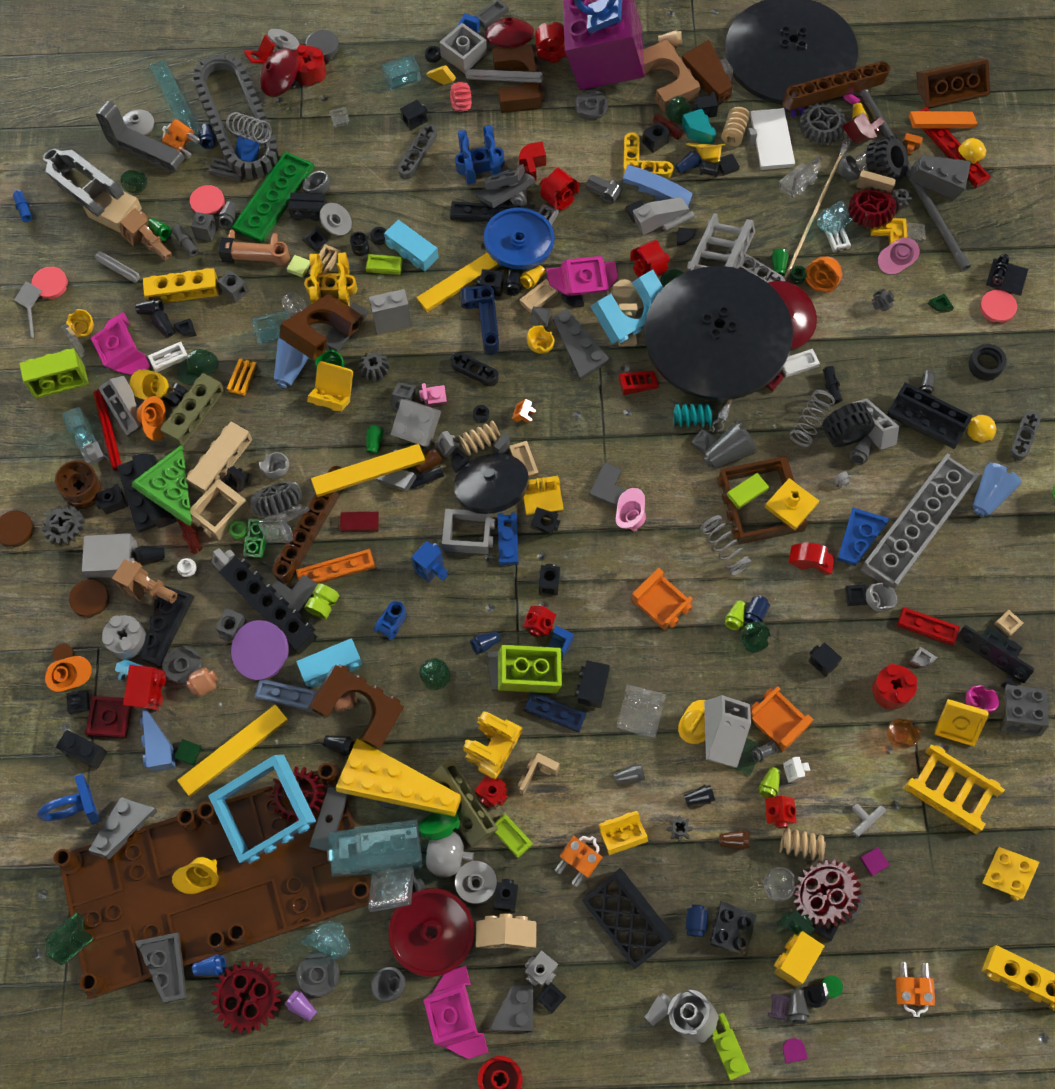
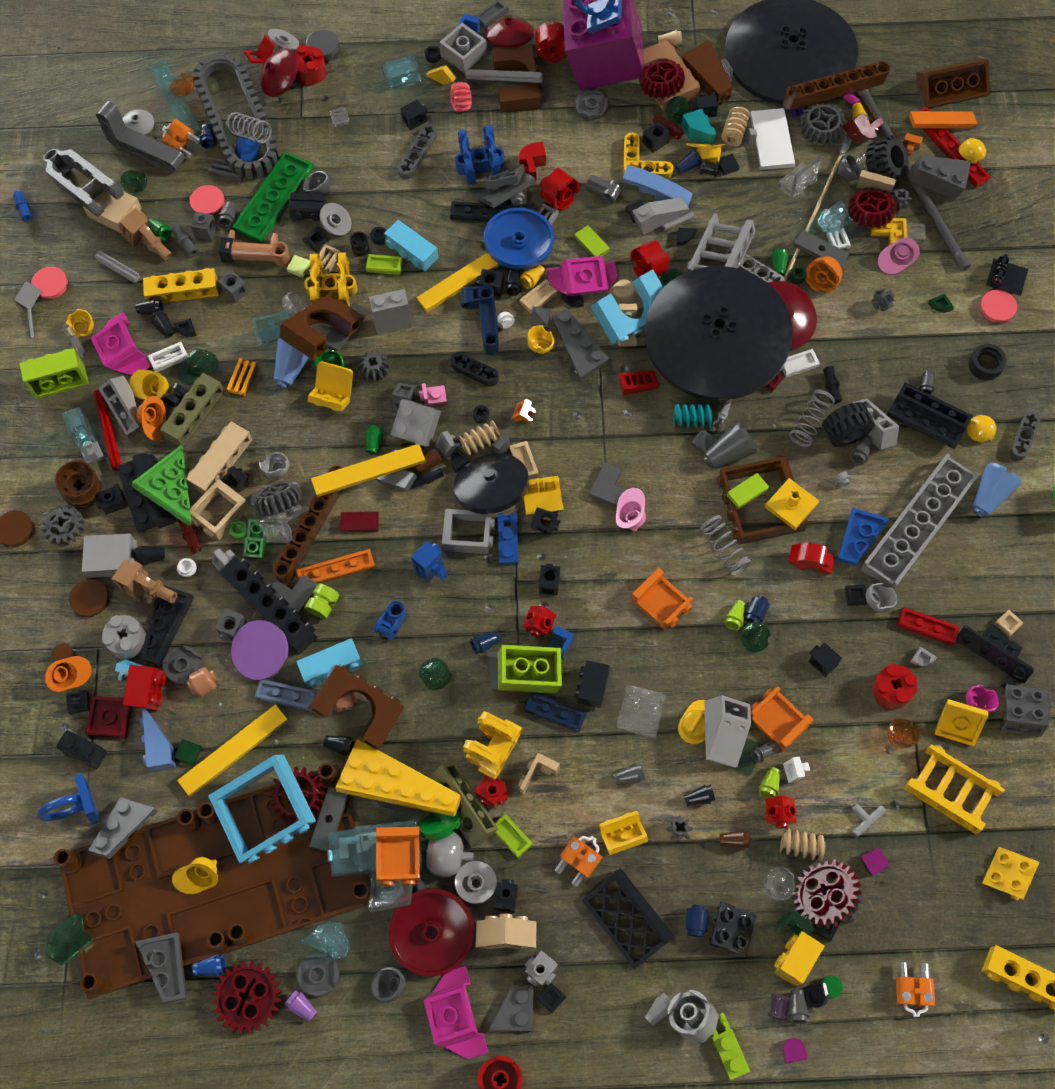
(182, 87): none -> clear orange hair
(397, 856): none -> orange panel
(505, 320): none -> white plate
(591, 242): none -> lime tile
(662, 79): none -> dark red gear
(819, 247): none -> dark grey tile

